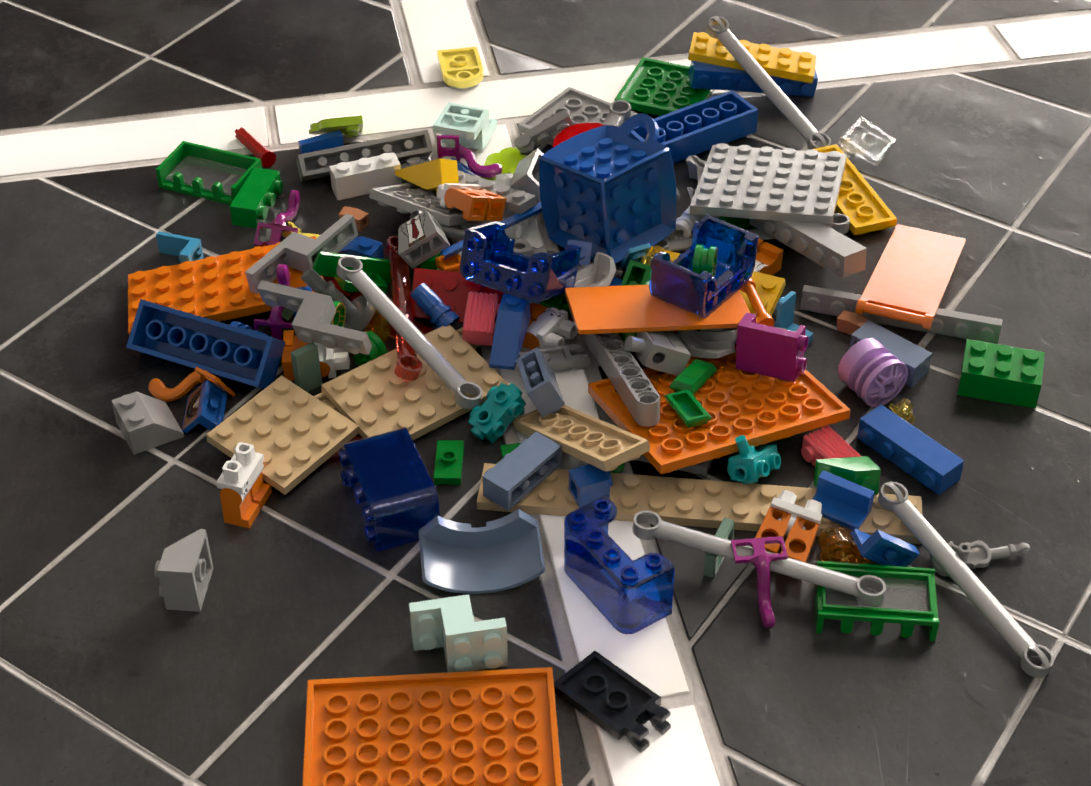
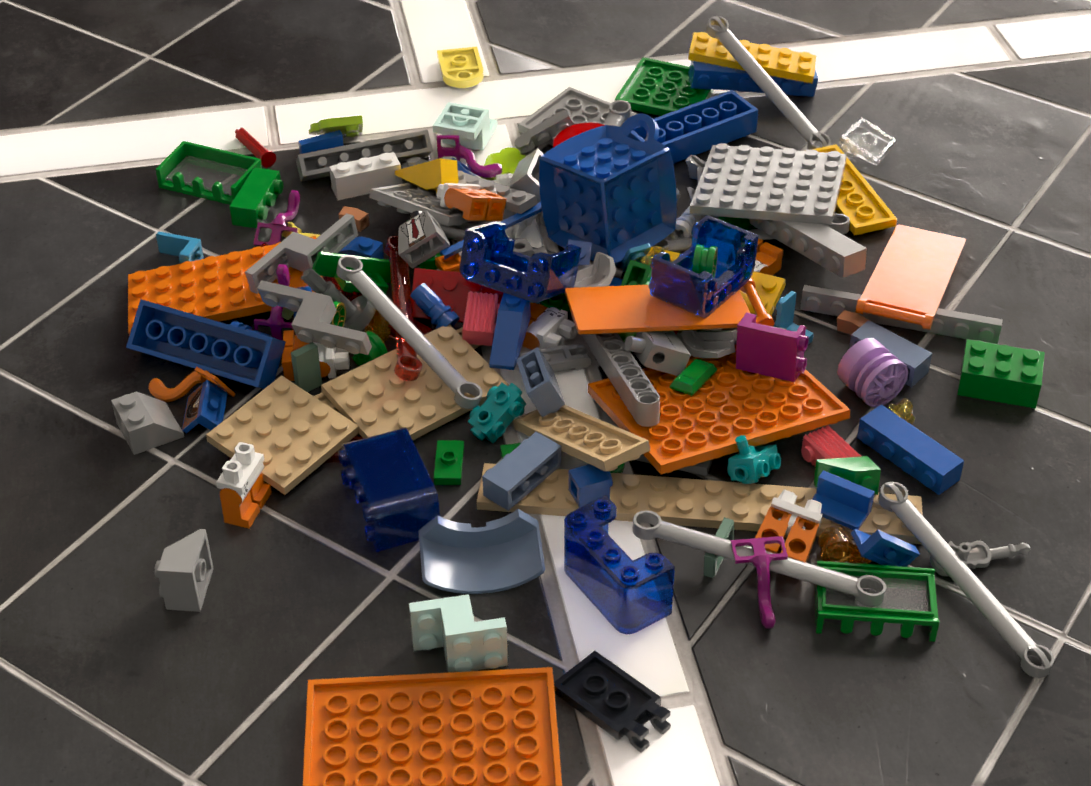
(688, 408): green tile -> none

